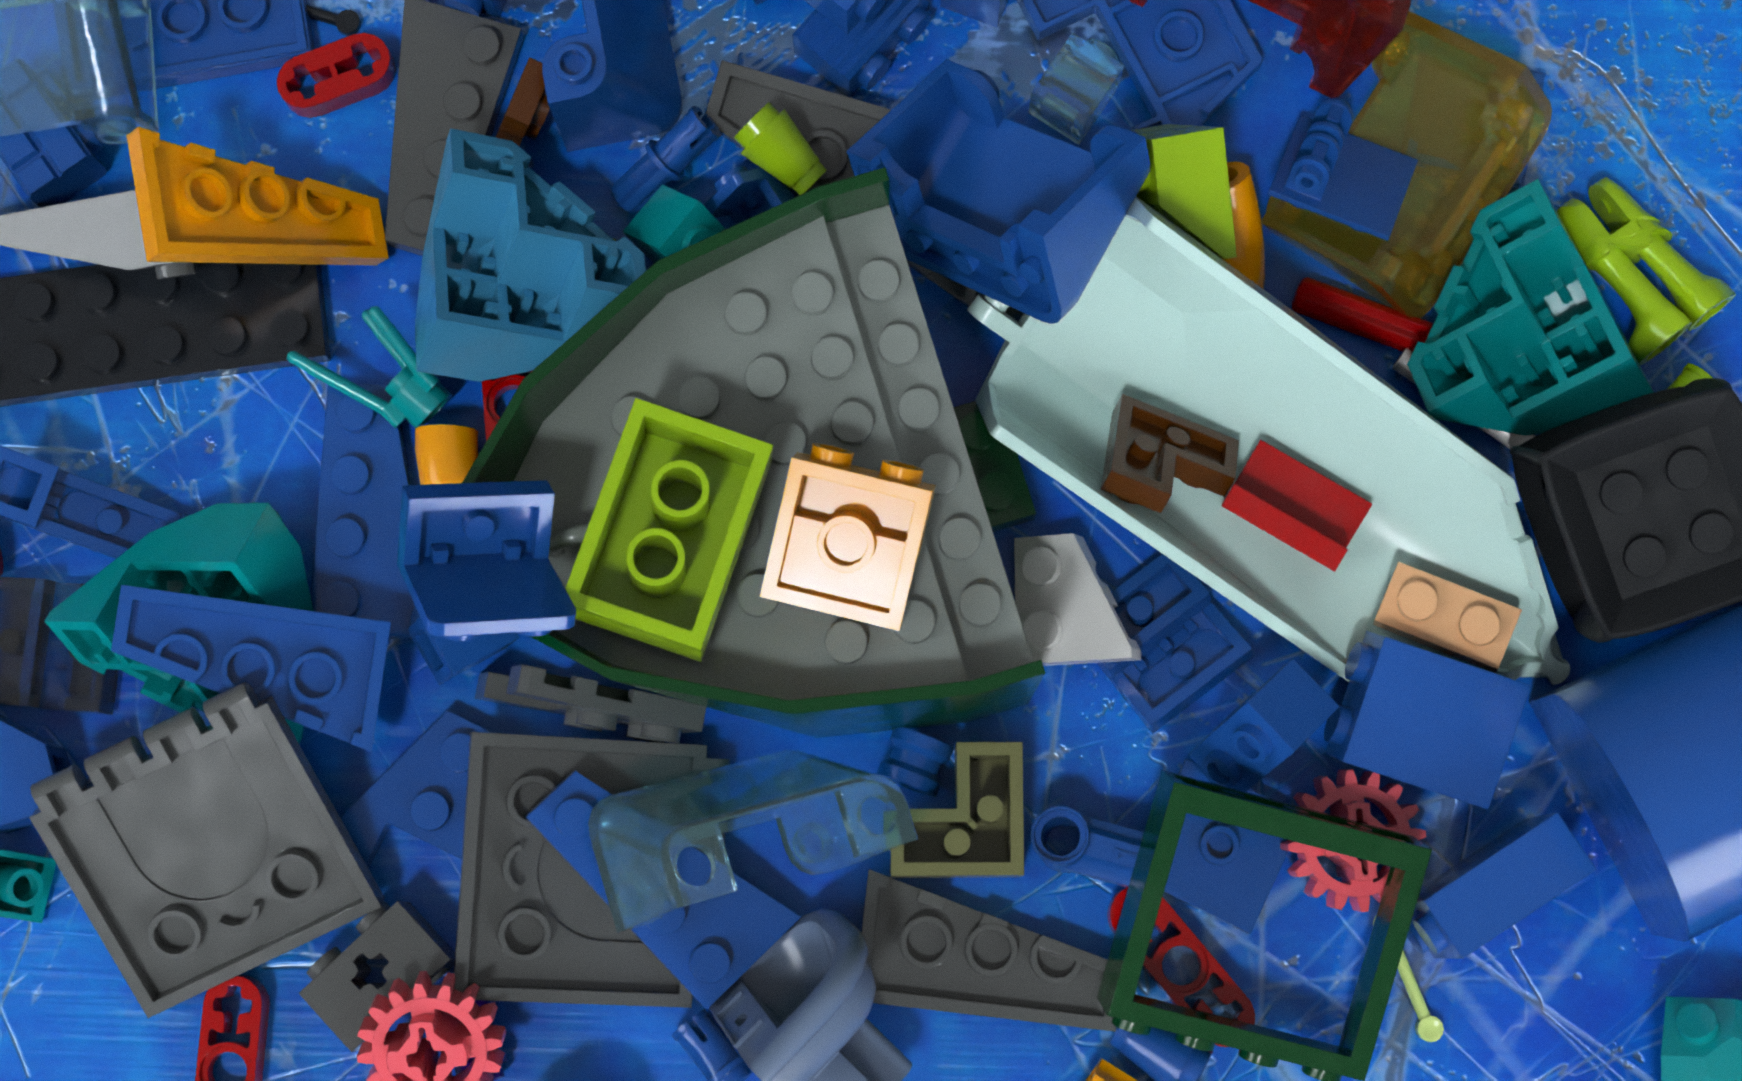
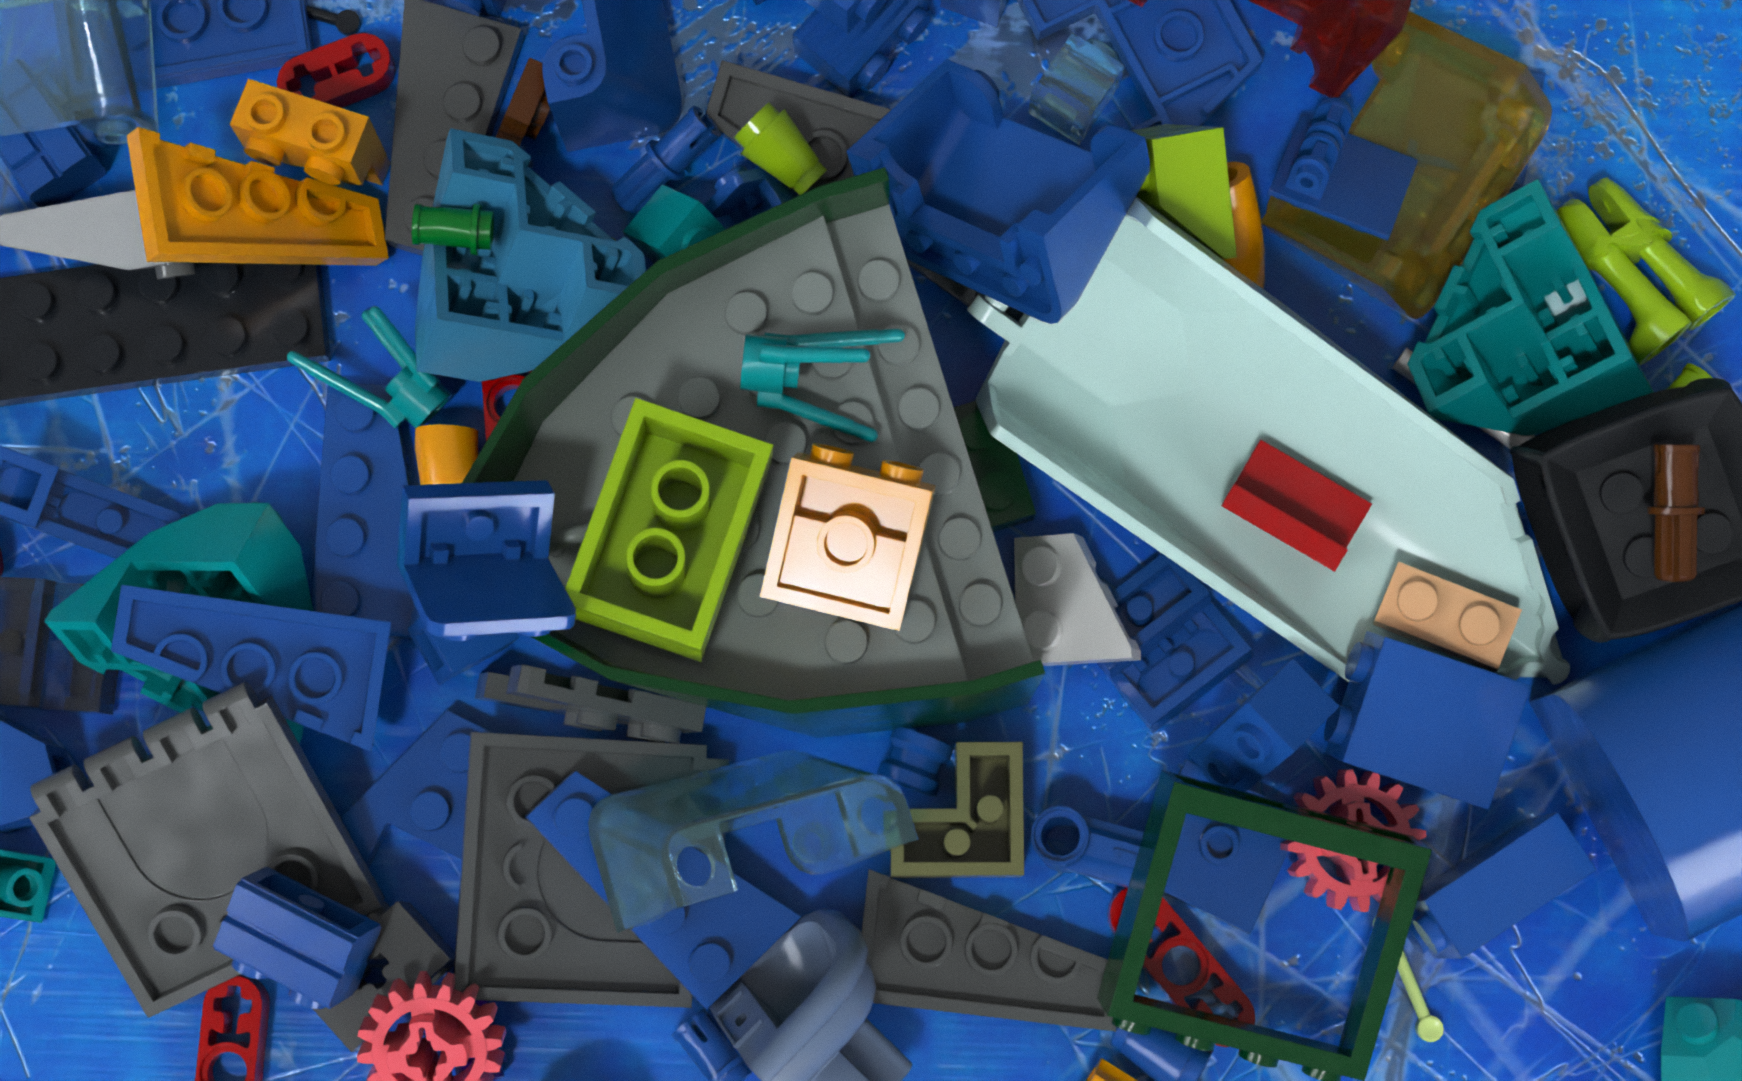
(296, 938): none -> blue brick
(310, 134): none -> light orange plate
(453, 227): none -> green pin
(774, 363): none -> teal plant
(1154, 446): reddish brown plate -> none
(1359, 315): red axle -> none
(1676, 512): none -> reddish brown axle

